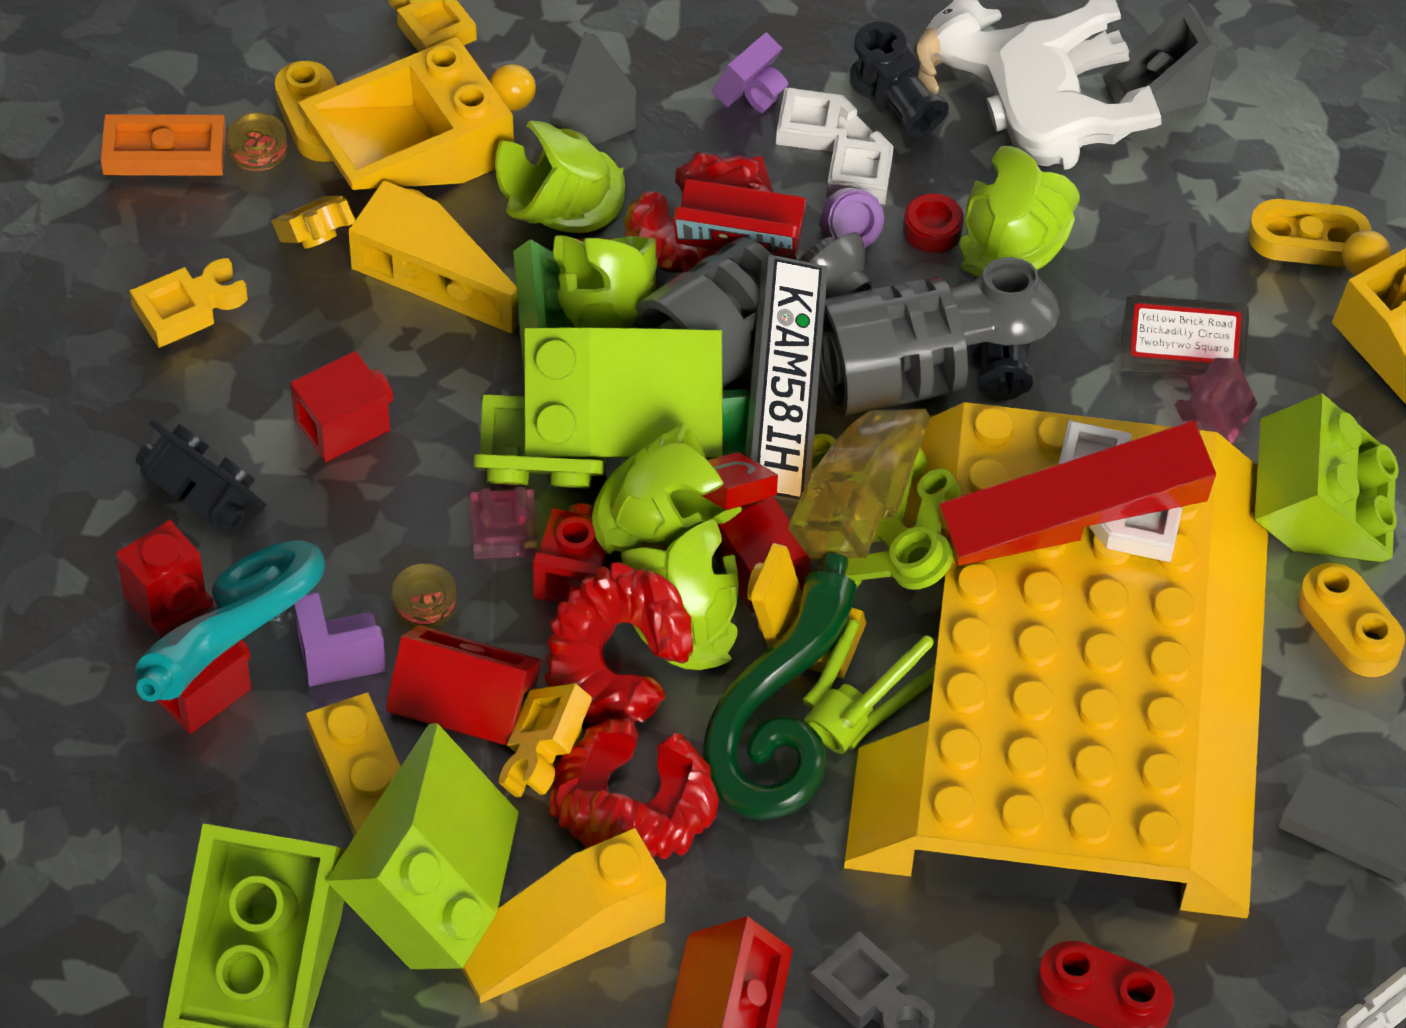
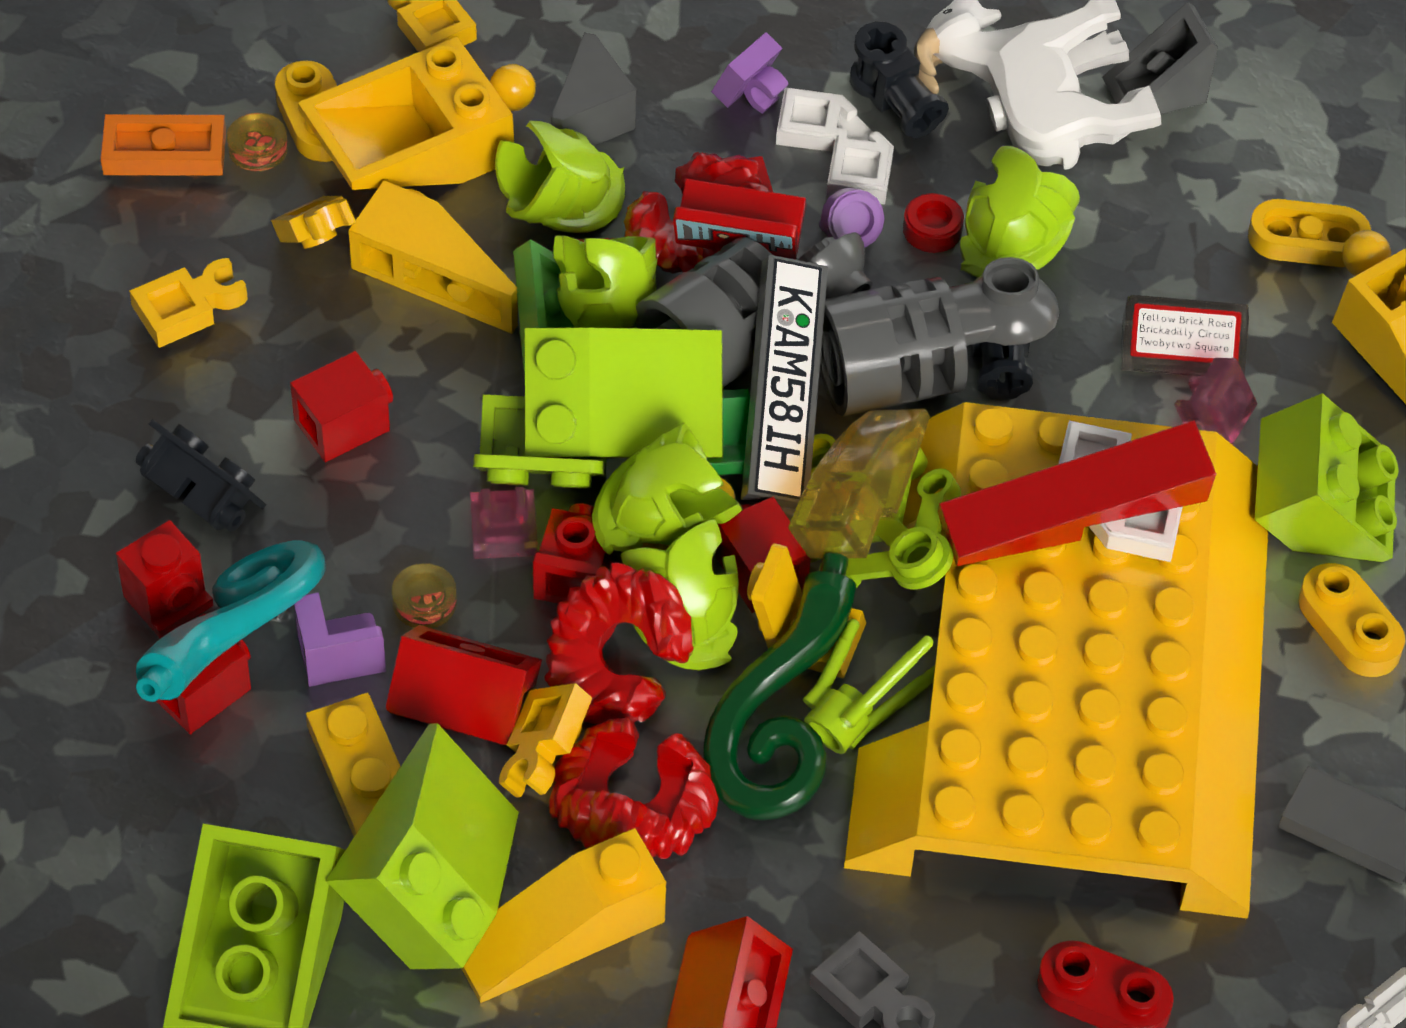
(743, 481): red tile -> none

